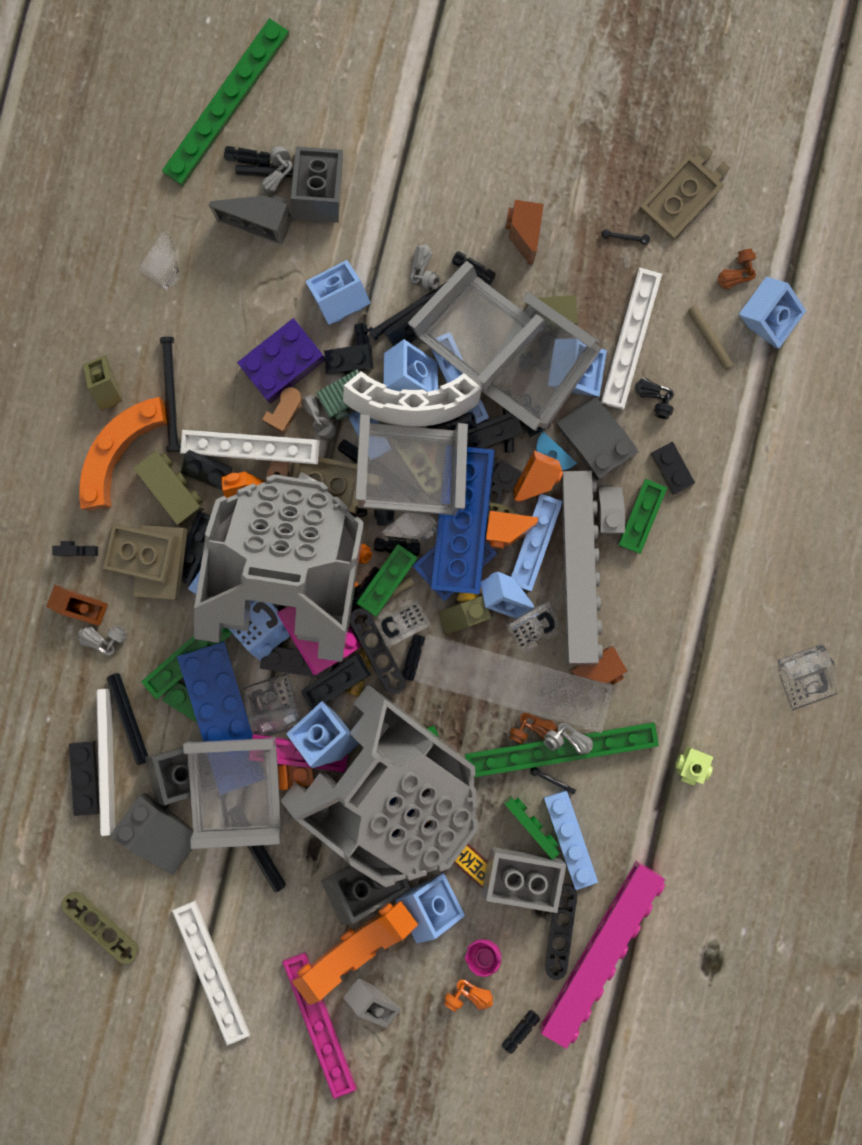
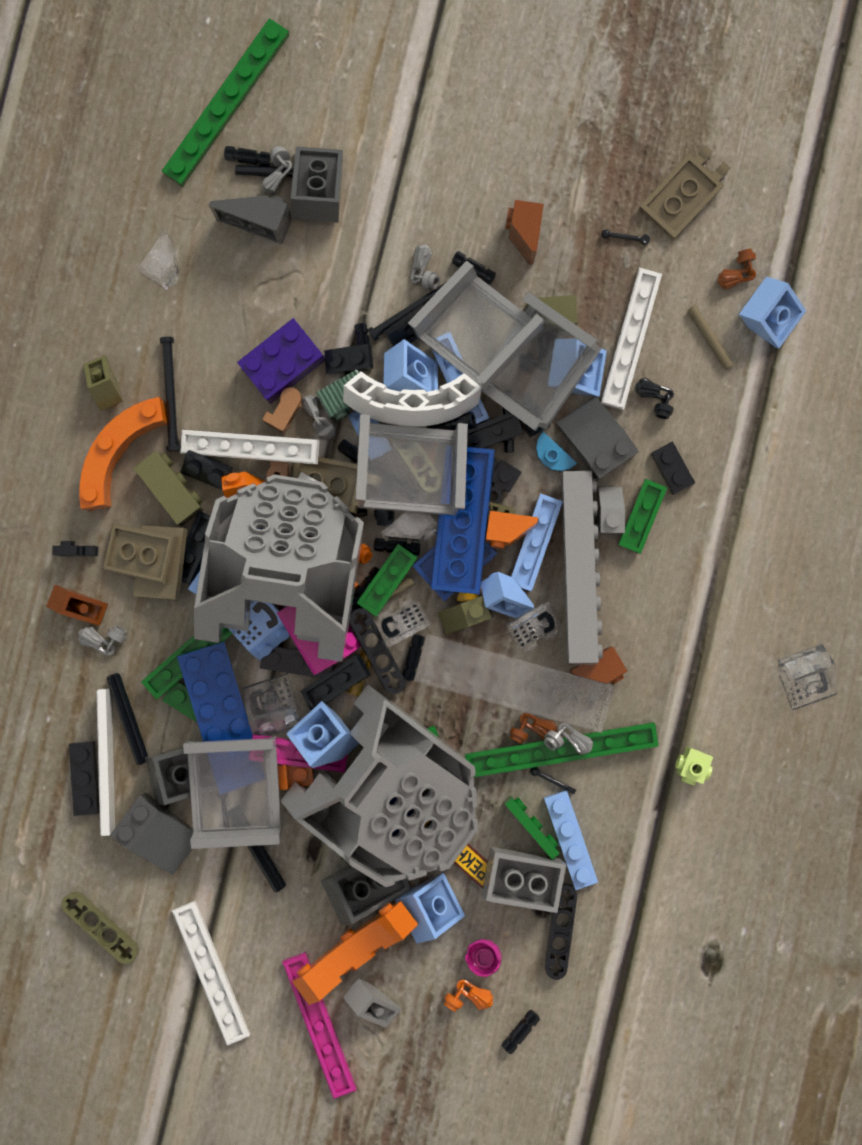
(338, 292): light blue slope -> none
(538, 476): orange slope -> none
(601, 955): dark pink brick -> none

